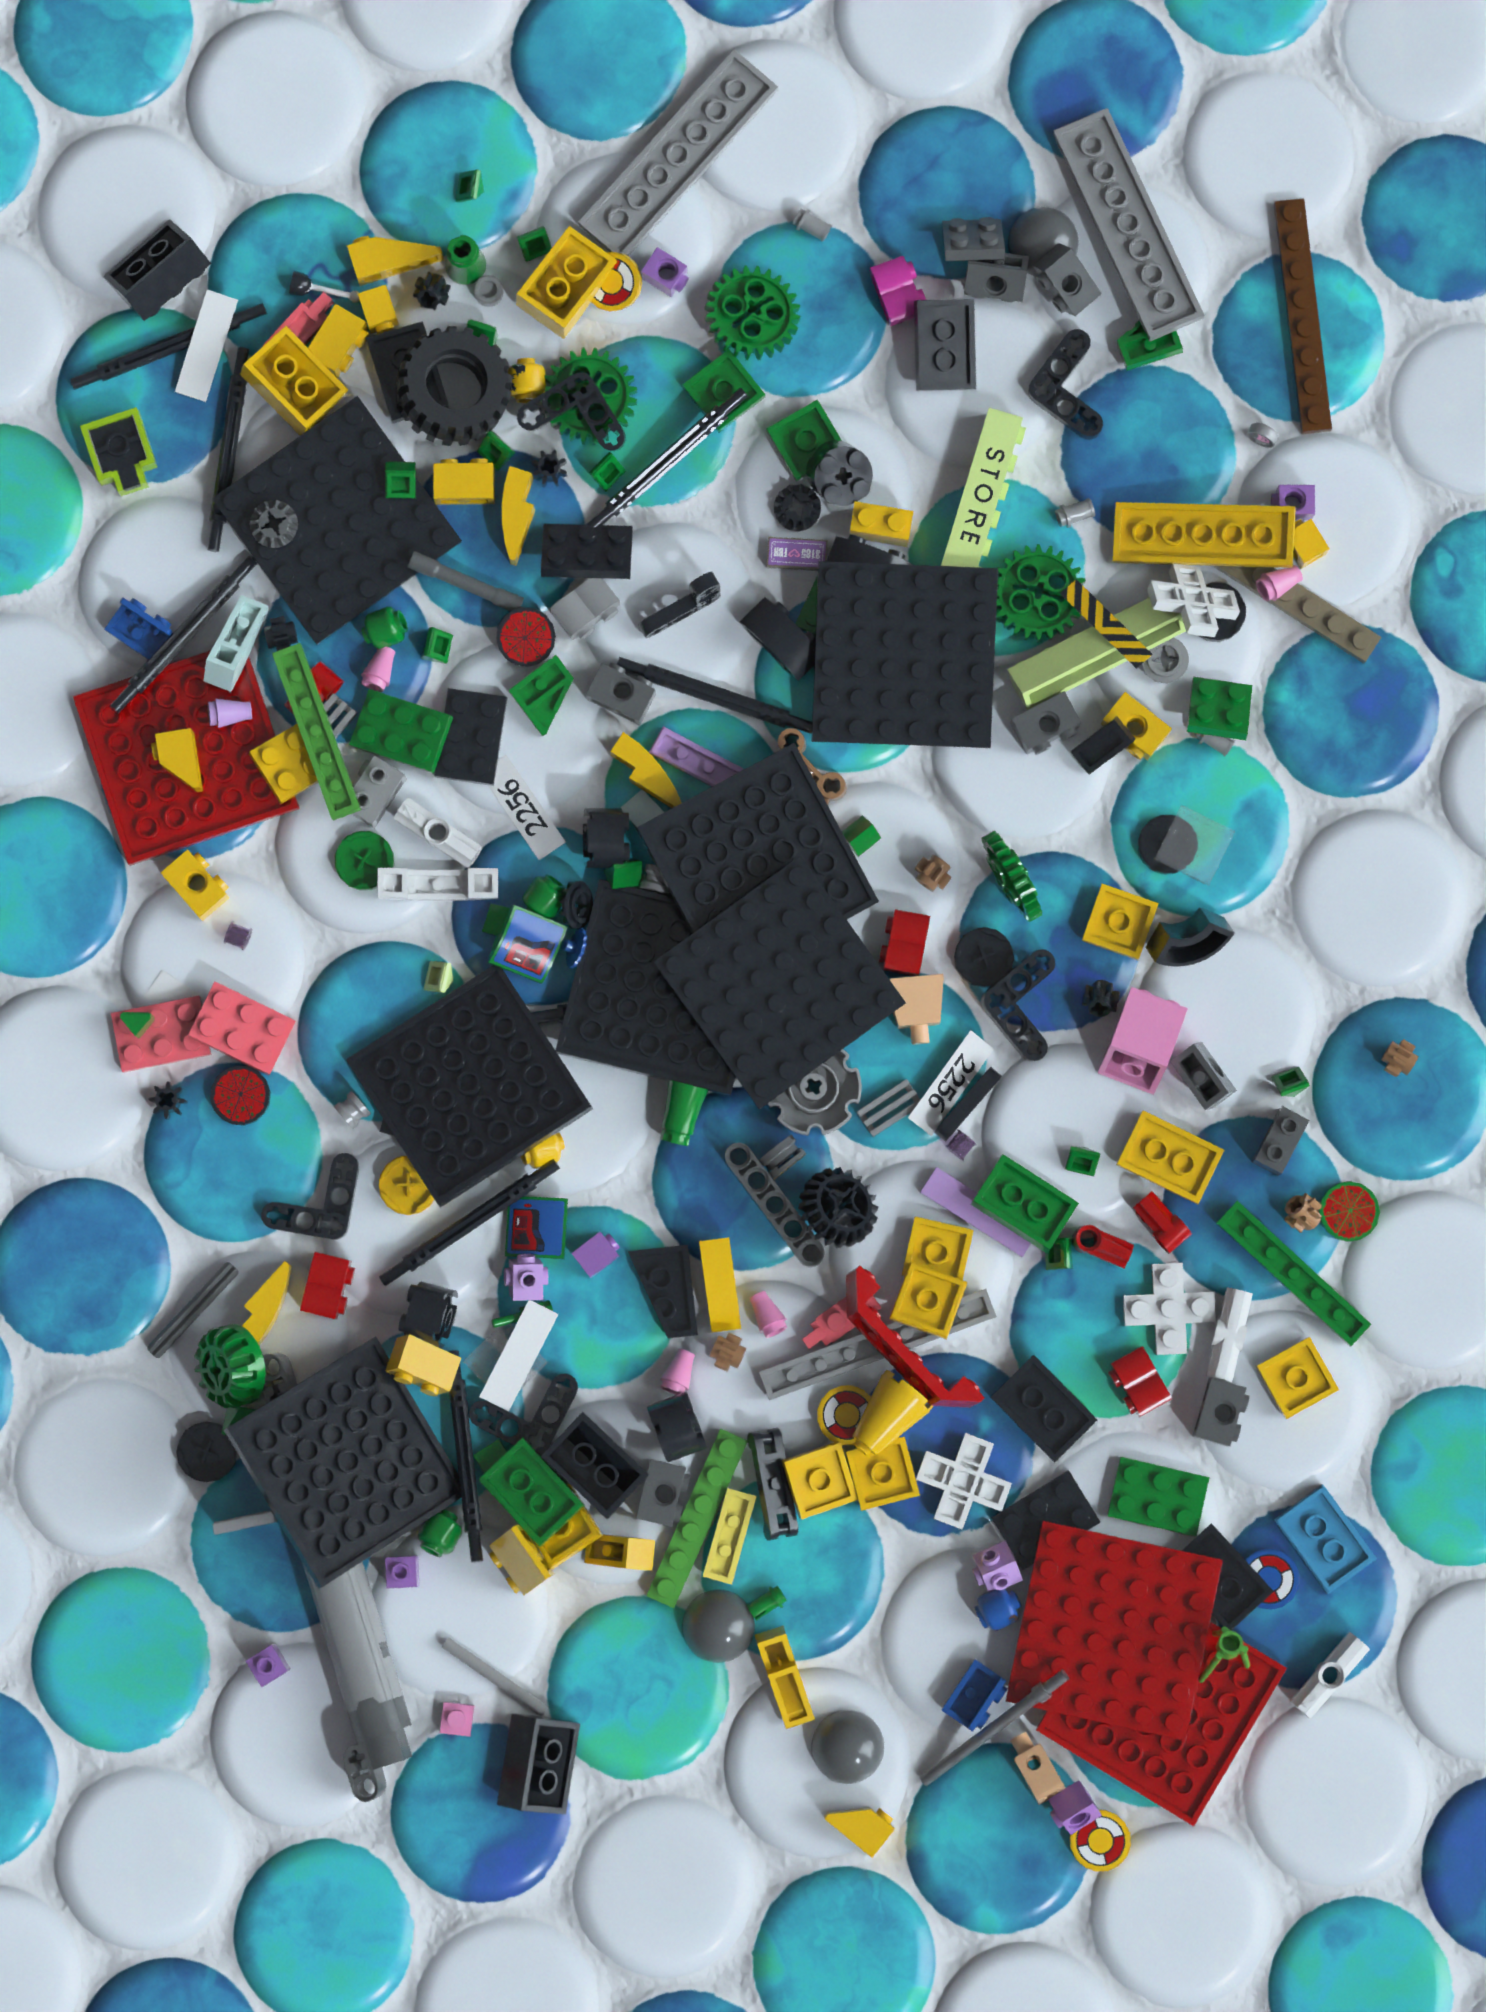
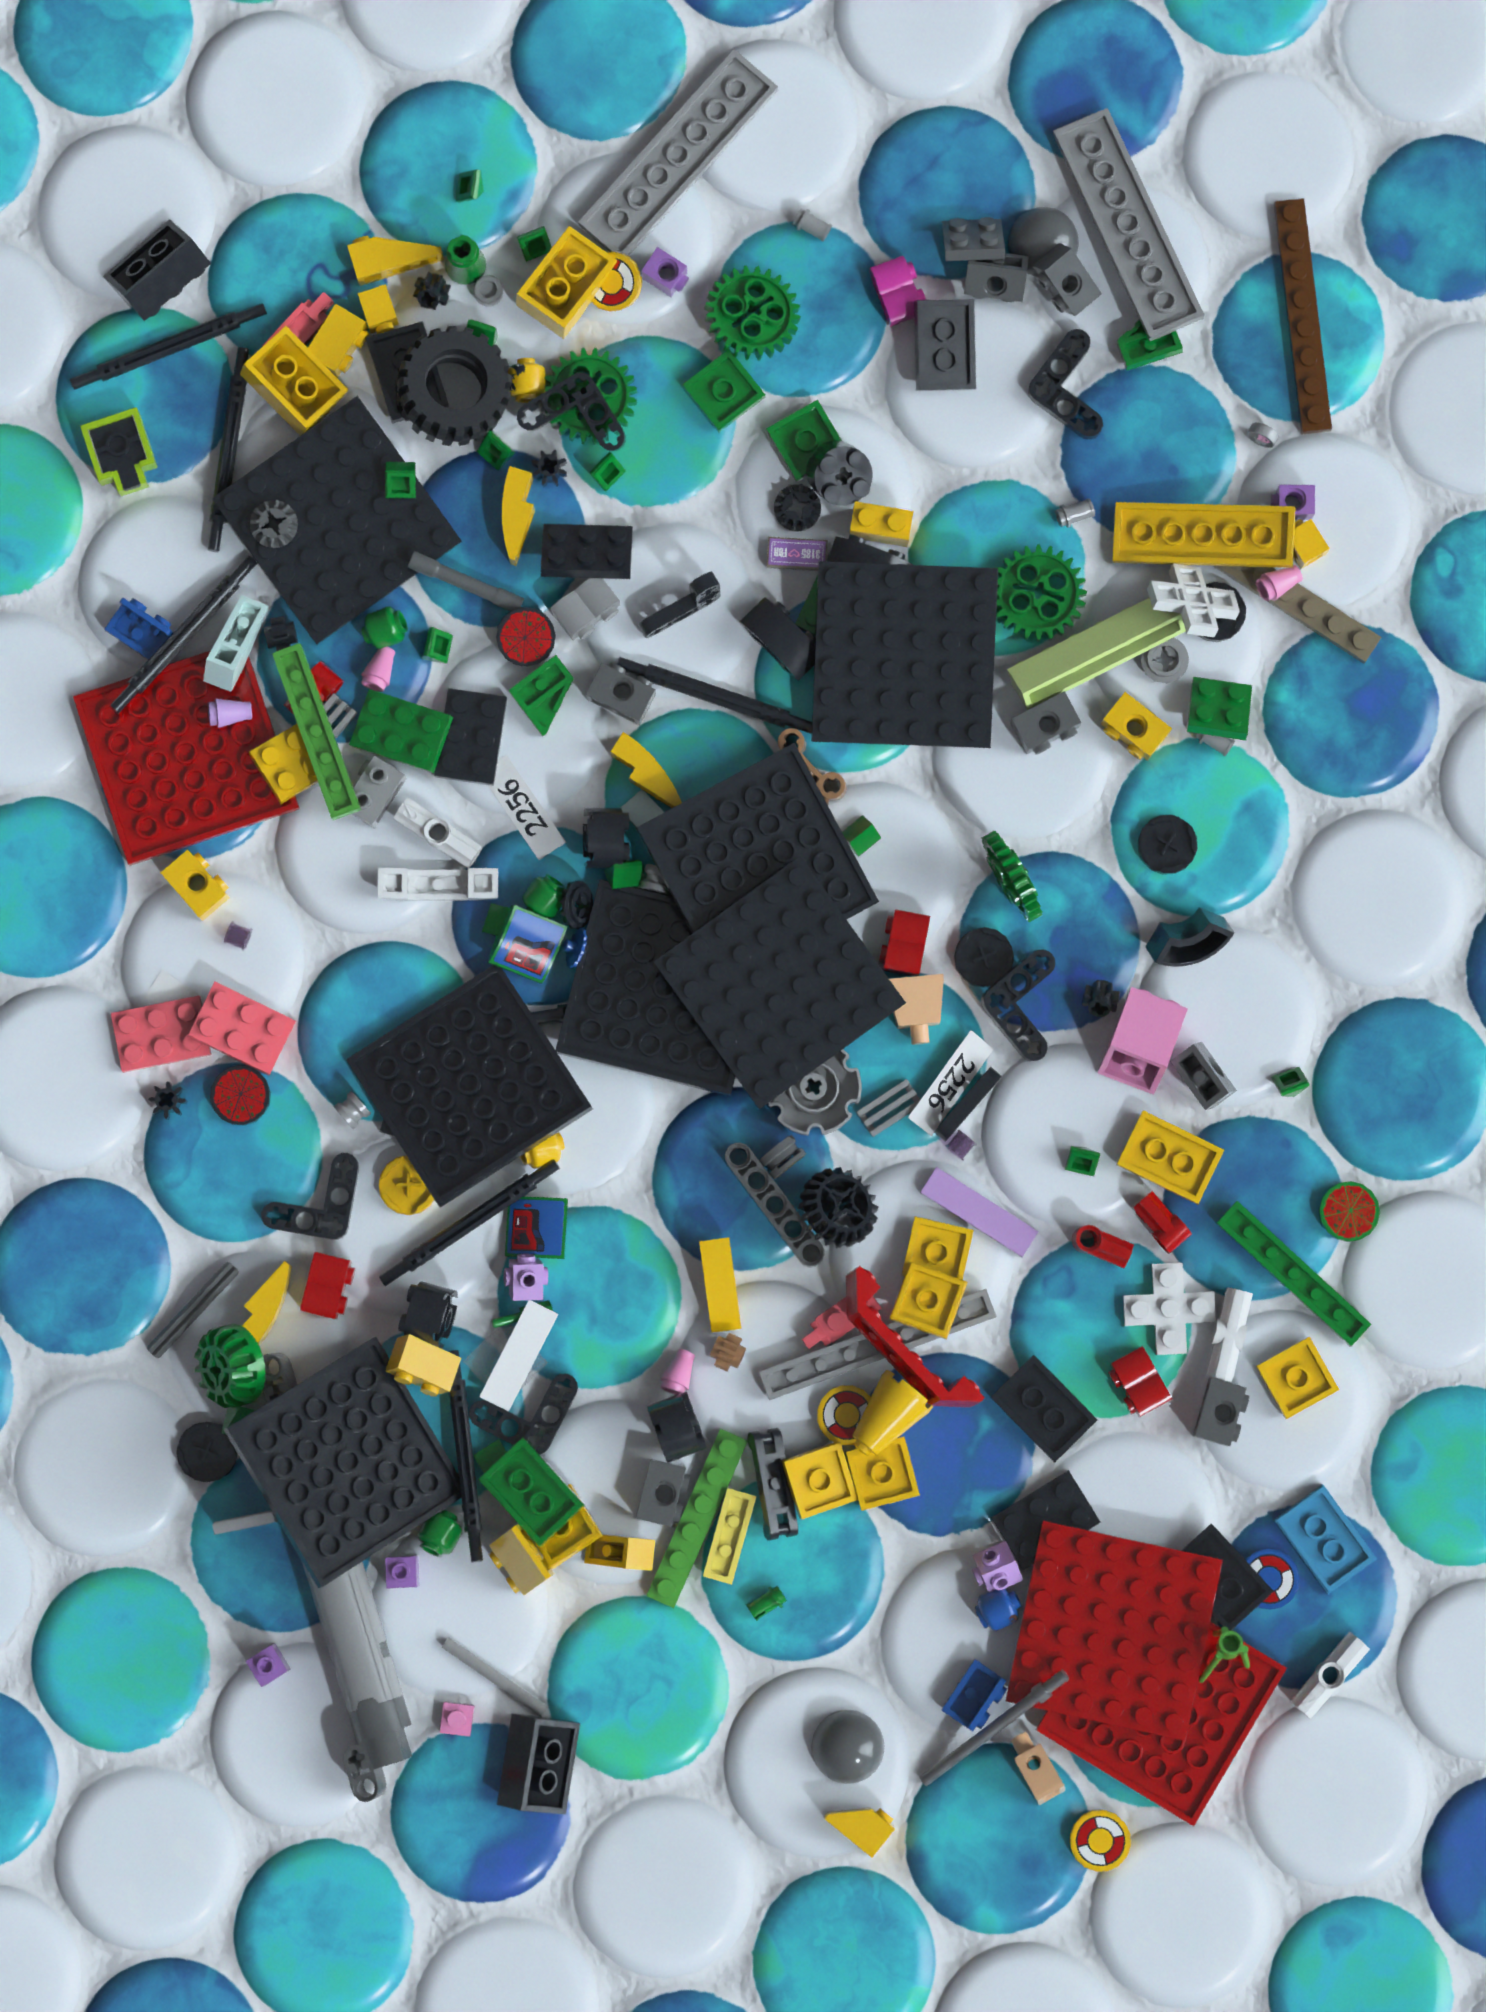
(137, 1021): green slope -> none
(179, 756): yellow slope -> none
(206, 345): white sticker -> none
(302, 284): hinge -> none
(360, 858): green tile -> none
(438, 977): yellowish green slope -> none
(464, 482): yellow brick -> none
(595, 1465): black slope -> none
(596, 1253): medium lavender brick -> none
(668, 459): black axle -> none
(669, 1286): black wing -> none
(681, 1112): green plant -> none
(692, 758): lavender tile -> none
(718, 1626): dark grey piece -> none
(768, 1316): bright pink cone -> none
(784, 1677): yellow slope -> none
(932, 873): medium nougat gear -> none
(963, 1481): white plate -> none
(984, 489): yellowish green brick -> none
(1024, 1203): green plate -> none
(1059, 1255): green slope -> none
(1073, 1808): medium lavender brick -> none
(1103, 745): black tile -> none
(1106, 623): sticker -> none
(1120, 922): yellow plate -> none
(1158, 1496): green plate -> none
(1194, 845): clear tile -> none
(1280, 1141): dark grey brick -> none
(1303, 1212): medium nougat gear -> none
(1399, 1058): medium nougat gear -> none

